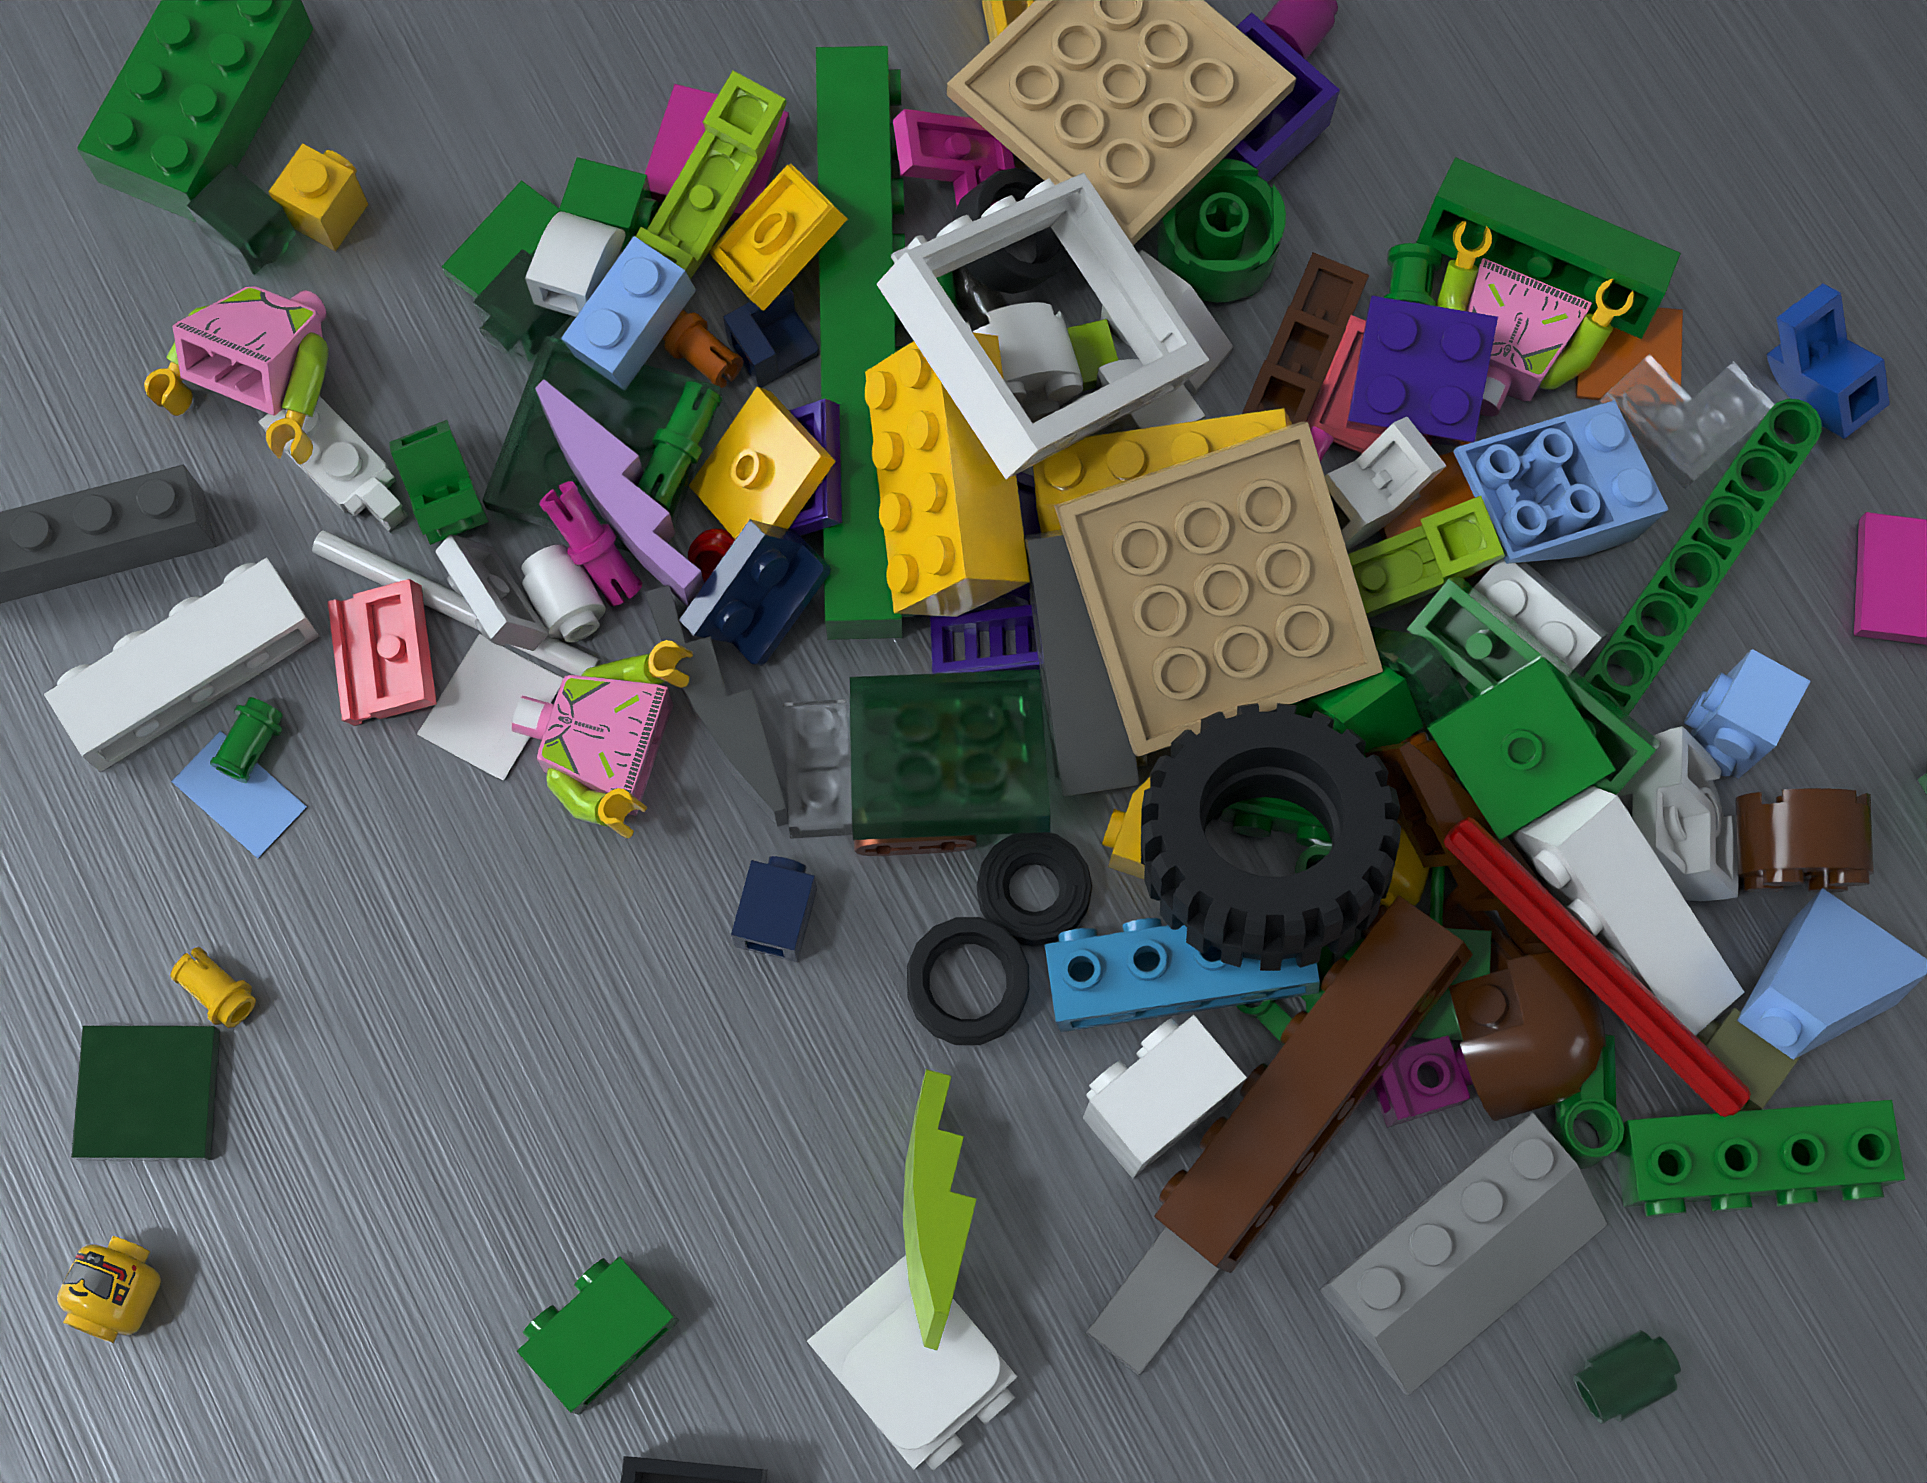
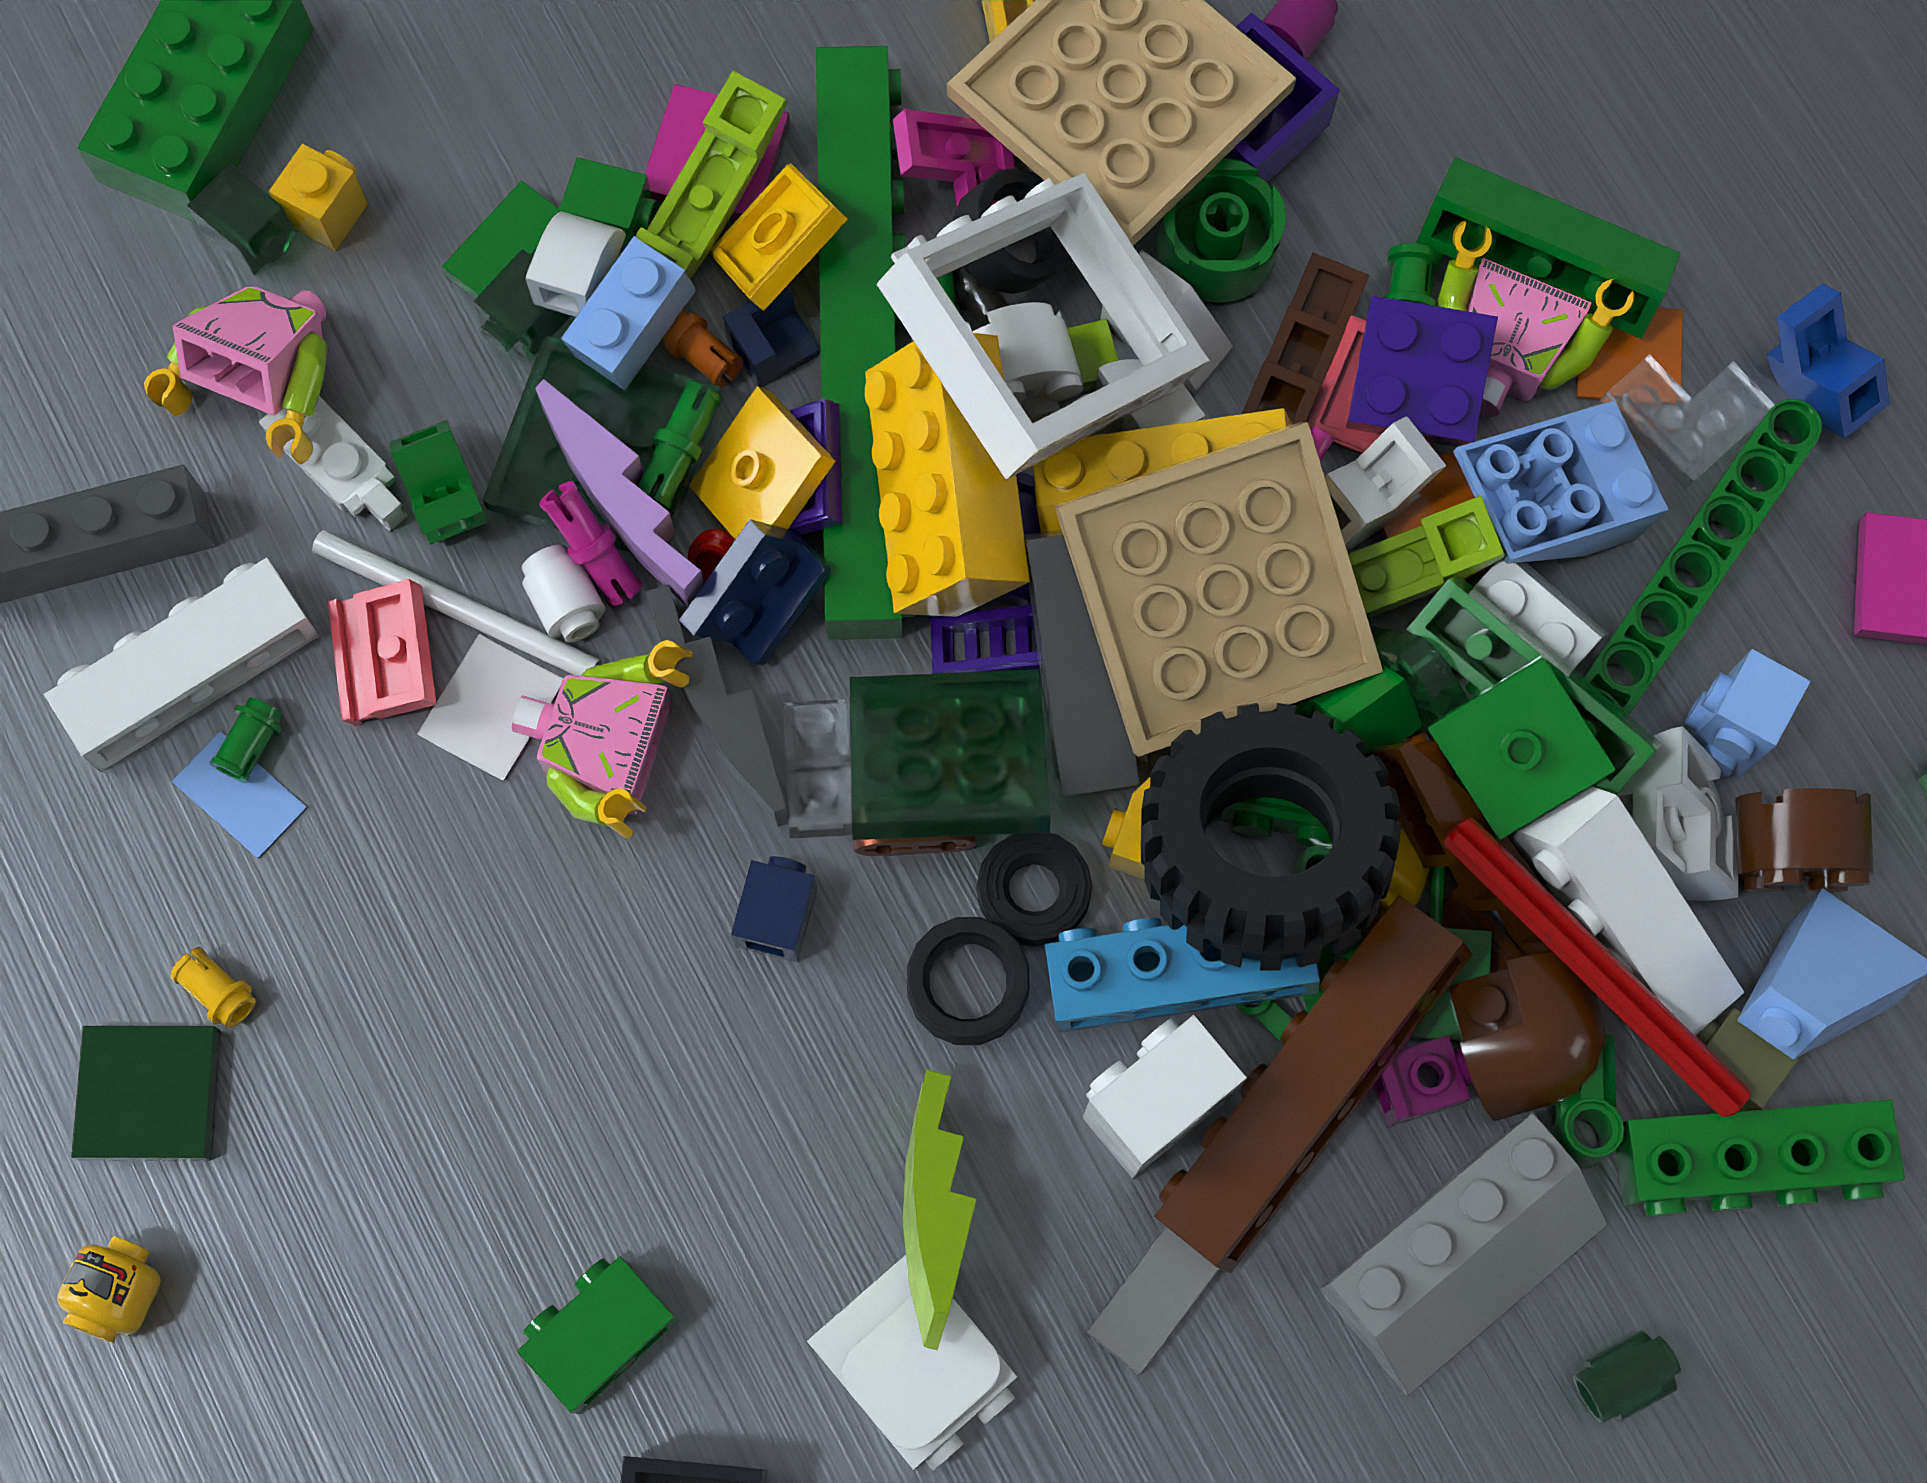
(491, 592): light grey plate -> none

